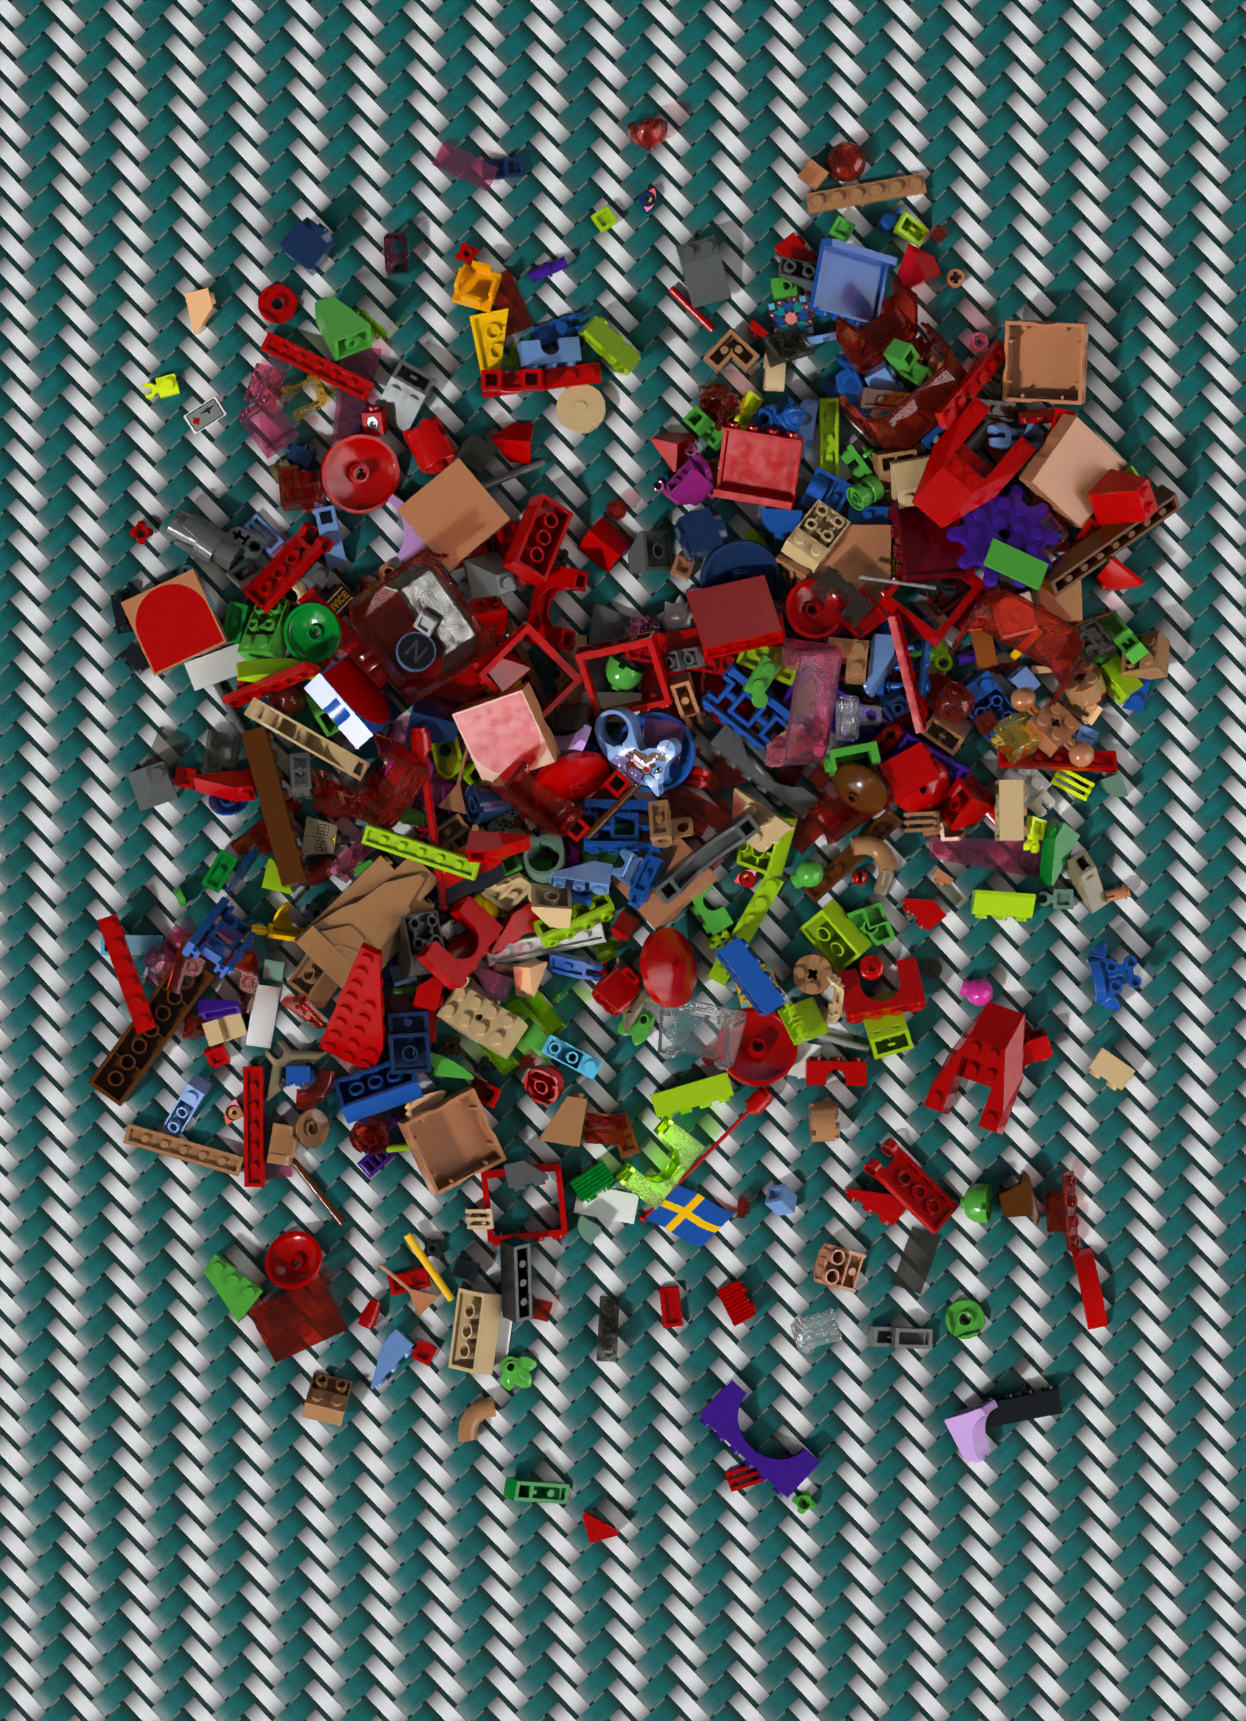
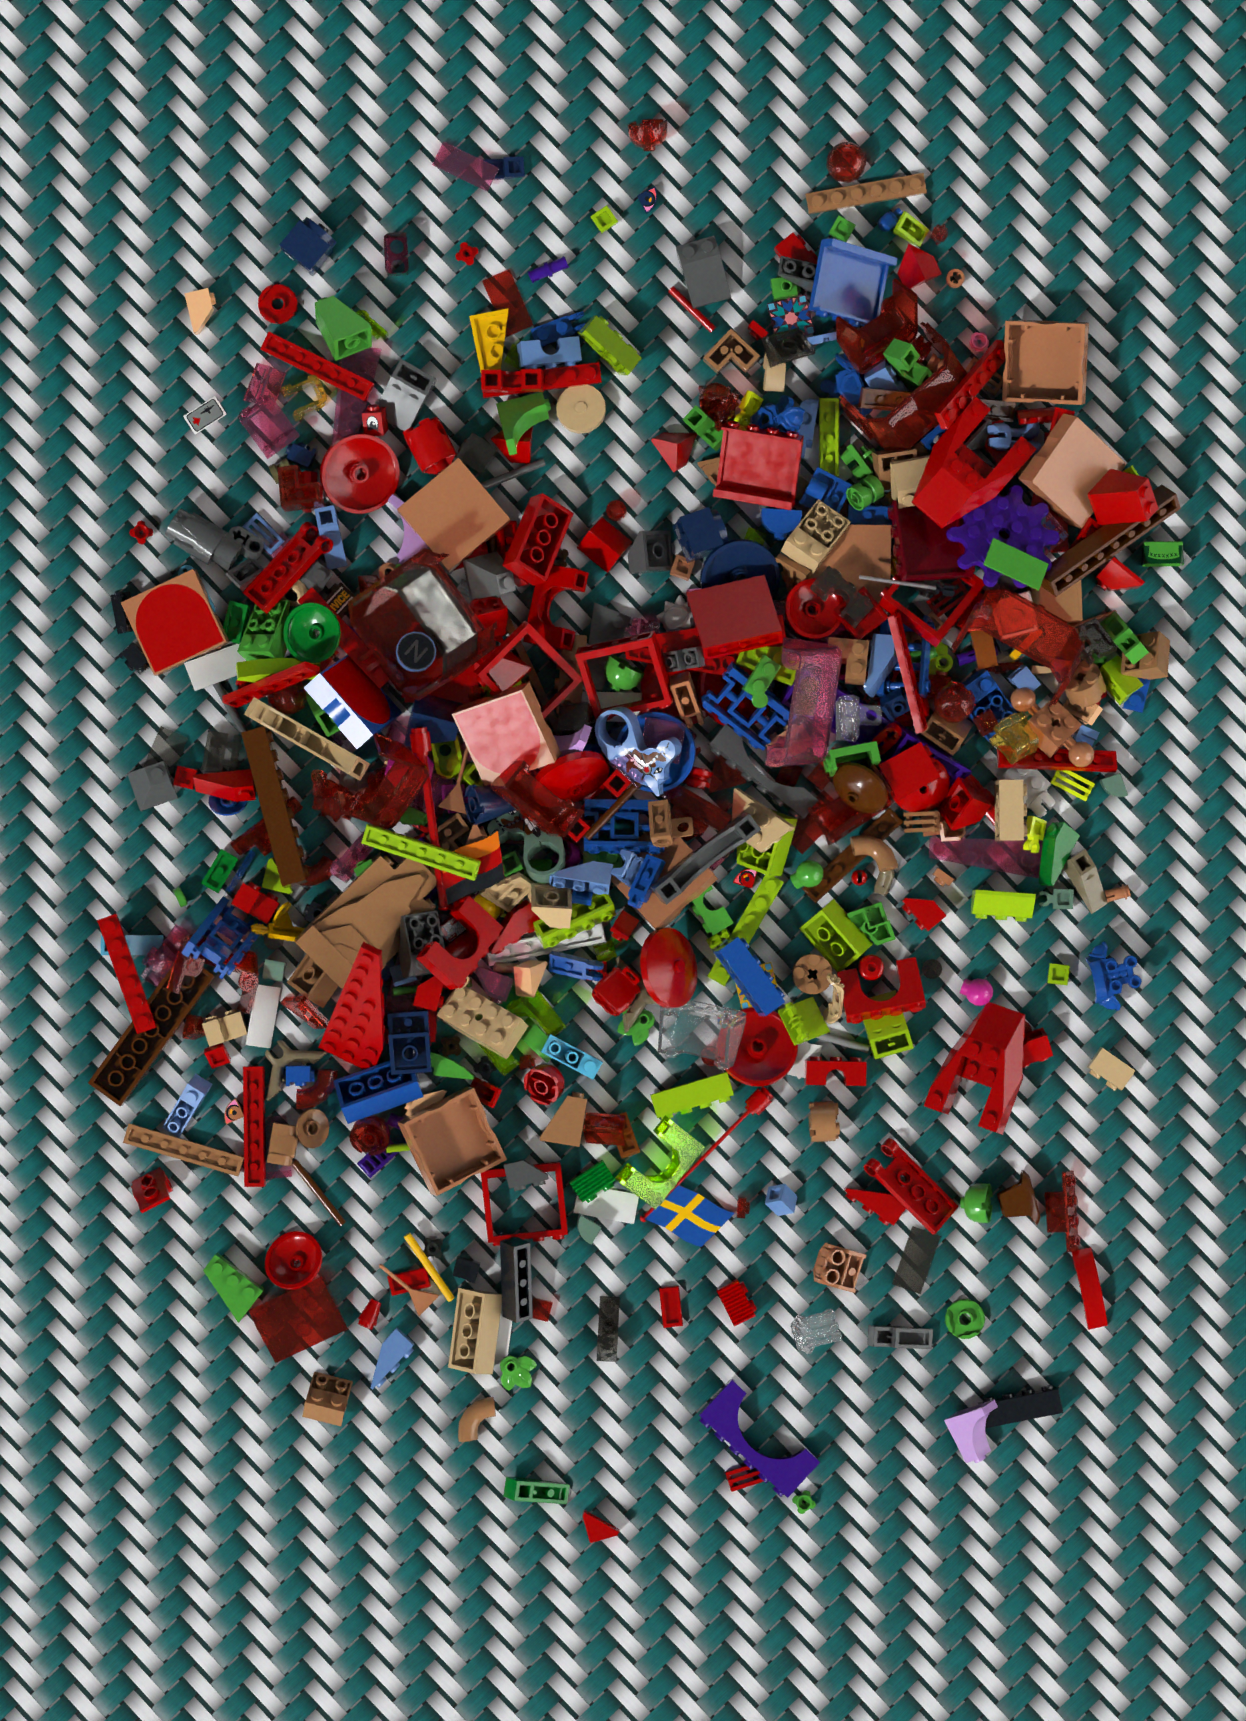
(151, 1189): none -> red piece
(165, 386): neon yellow plate -> none
(218, 1008): dark purple slope -> none
(256, 903): none -> red brick
(301, 776): dark grey hinge -> none
(322, 837): dark tan torso -> none
(424, 1352): red tile -> none
(426, 623): light grey tile -> none
(472, 1218): tan tile -> none
(476, 286): light orange panel -> none
(492, 846): red slope -> none
(520, 415): none -> bright green arch
(690, 483): magenta torso -> none
(813, 175): nougat panel -> none
(1058, 974): none -> lime plate
(1162, 553): none -> bright green piece

